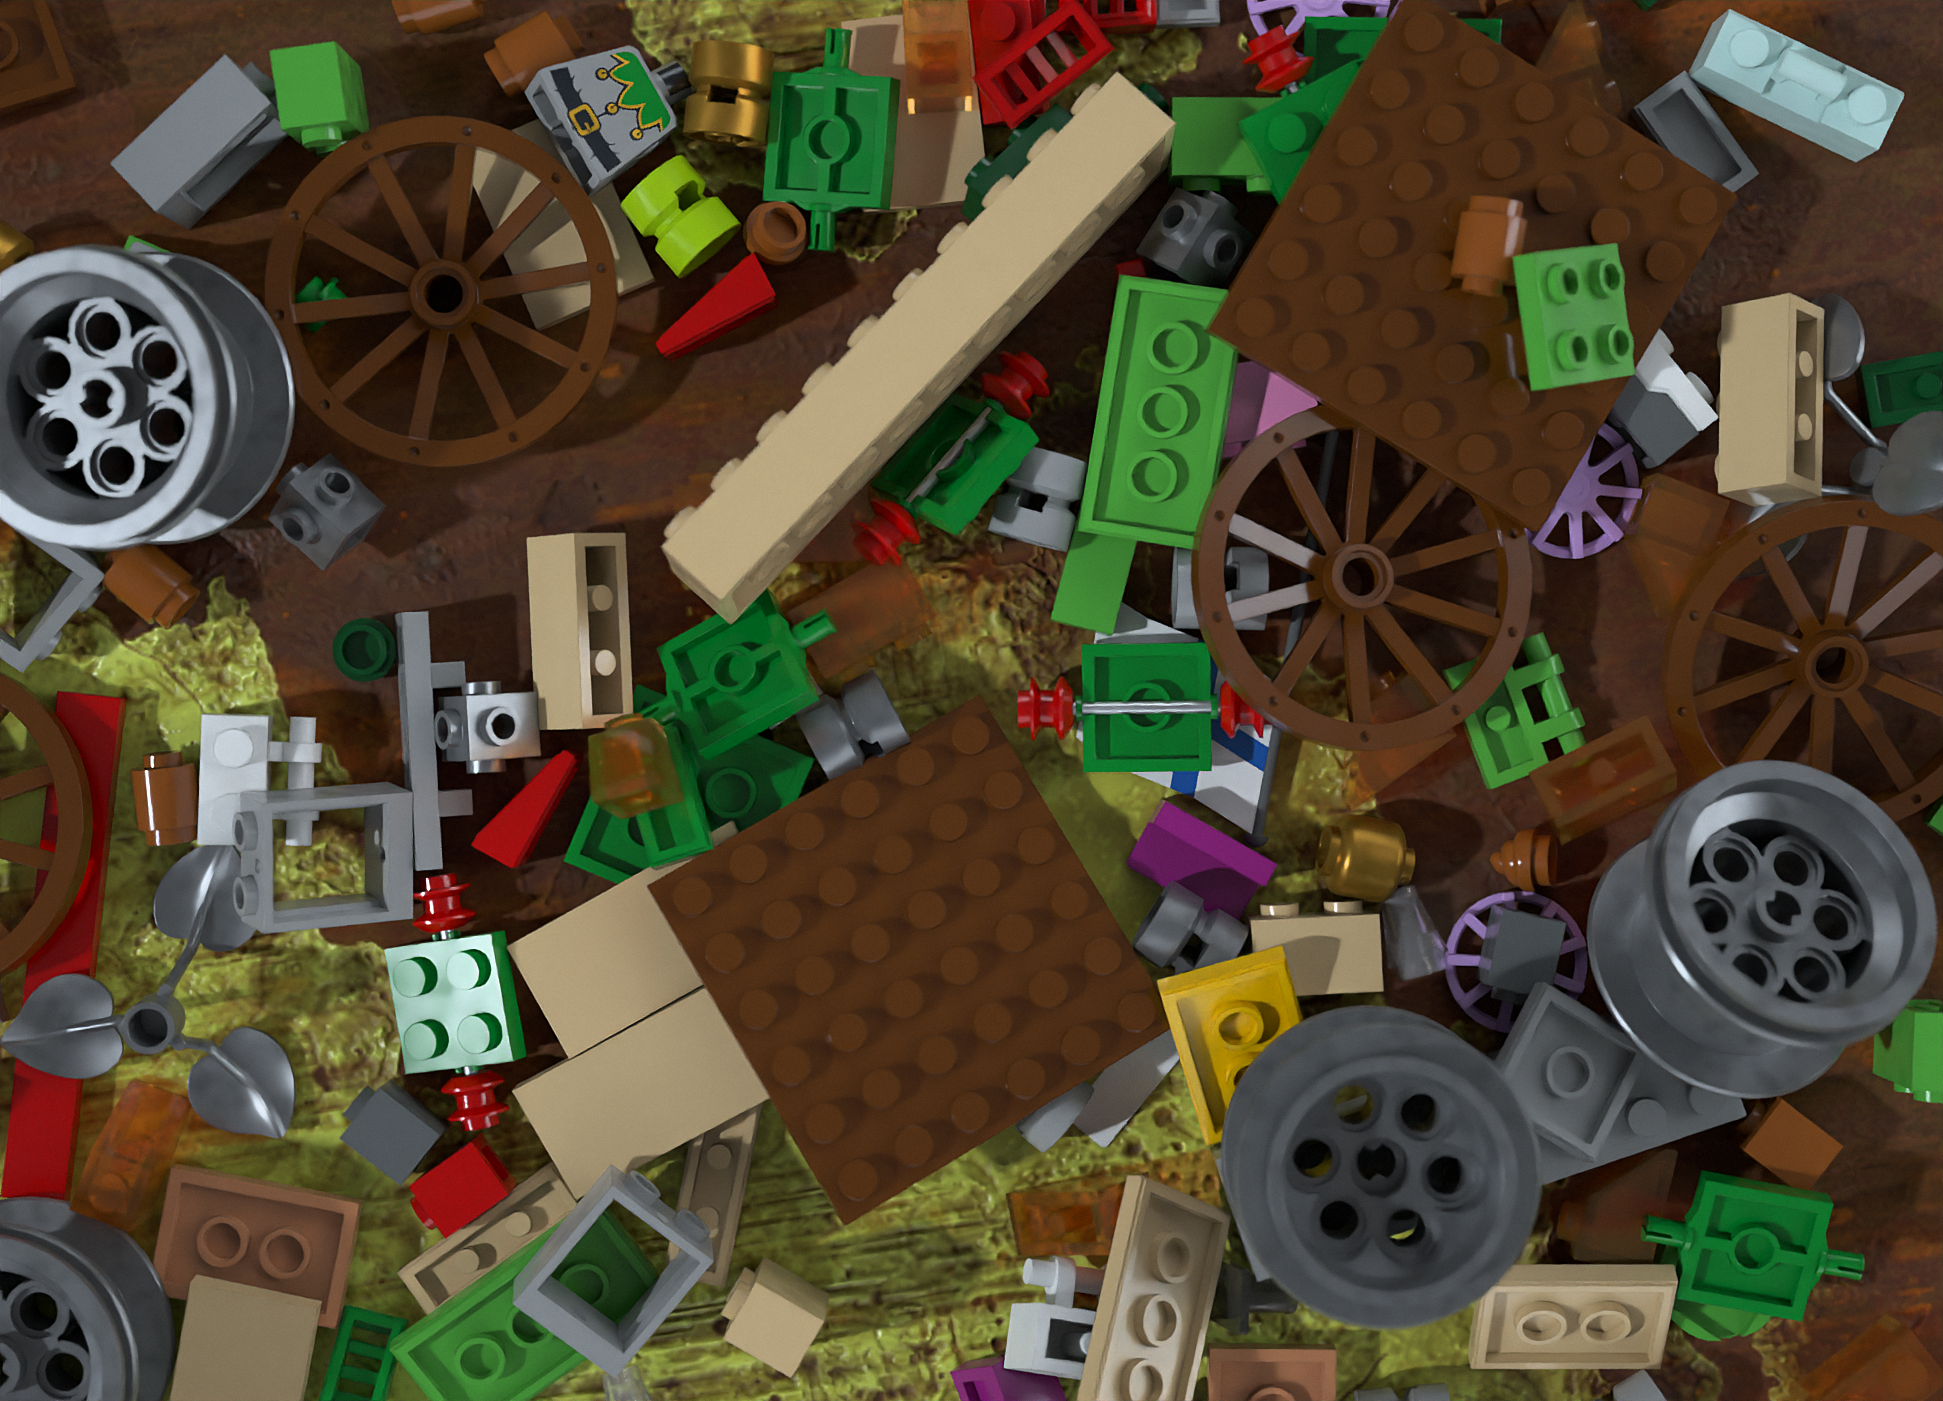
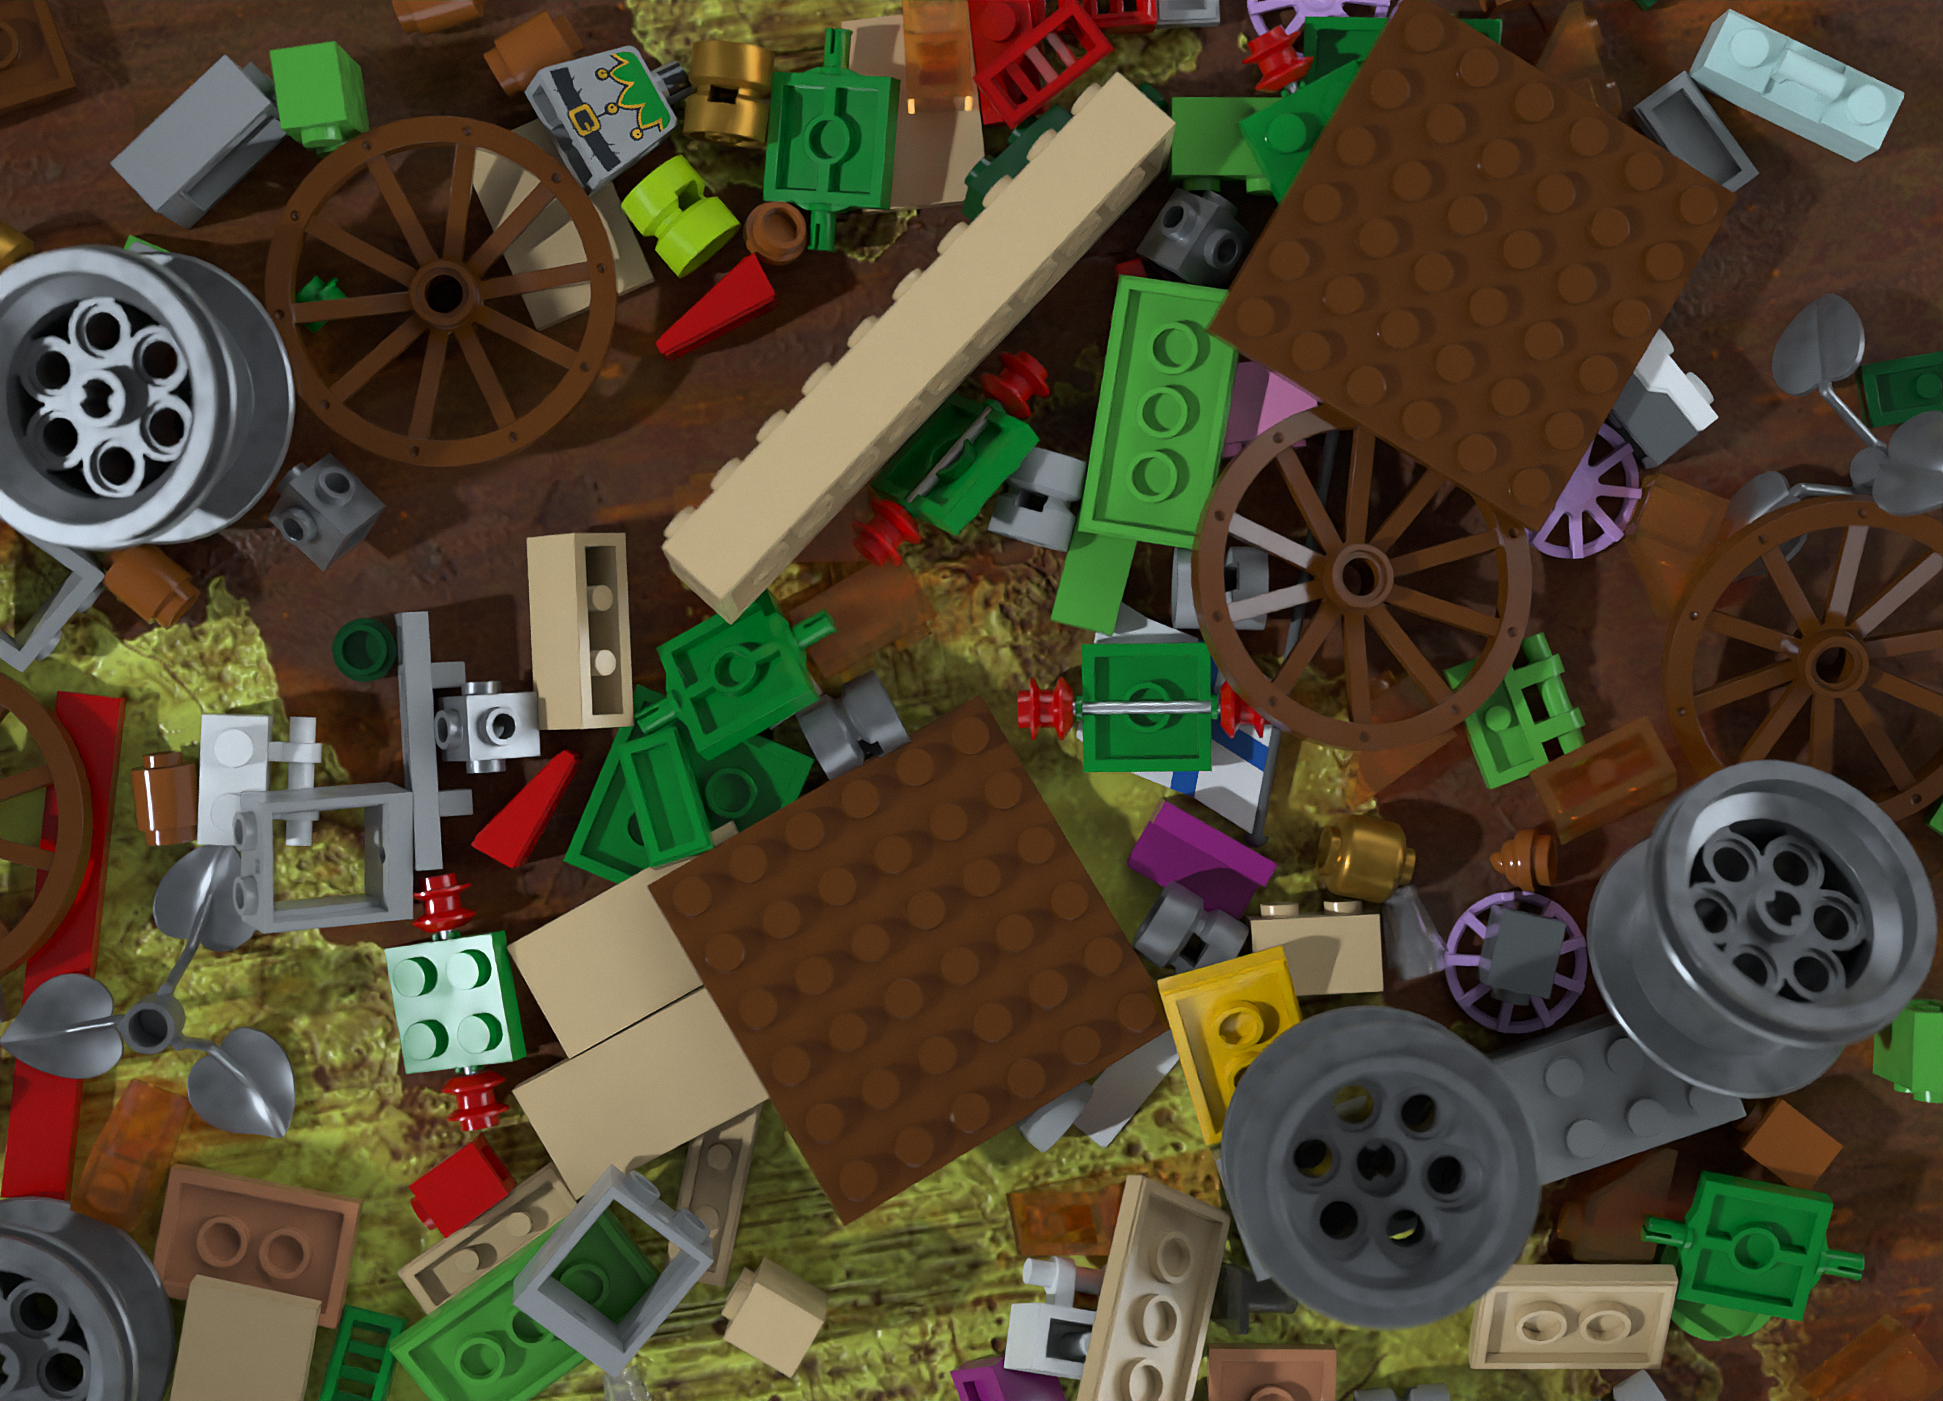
(392, 1129): dark grey brick -> none
(632, 767): clear orange slope -> none
(1487, 243): dark orange brick -> none
(1569, 1070): light grey tile -> none
(1574, 316): bright green plate -> none
(1770, 400): tan brick -> none

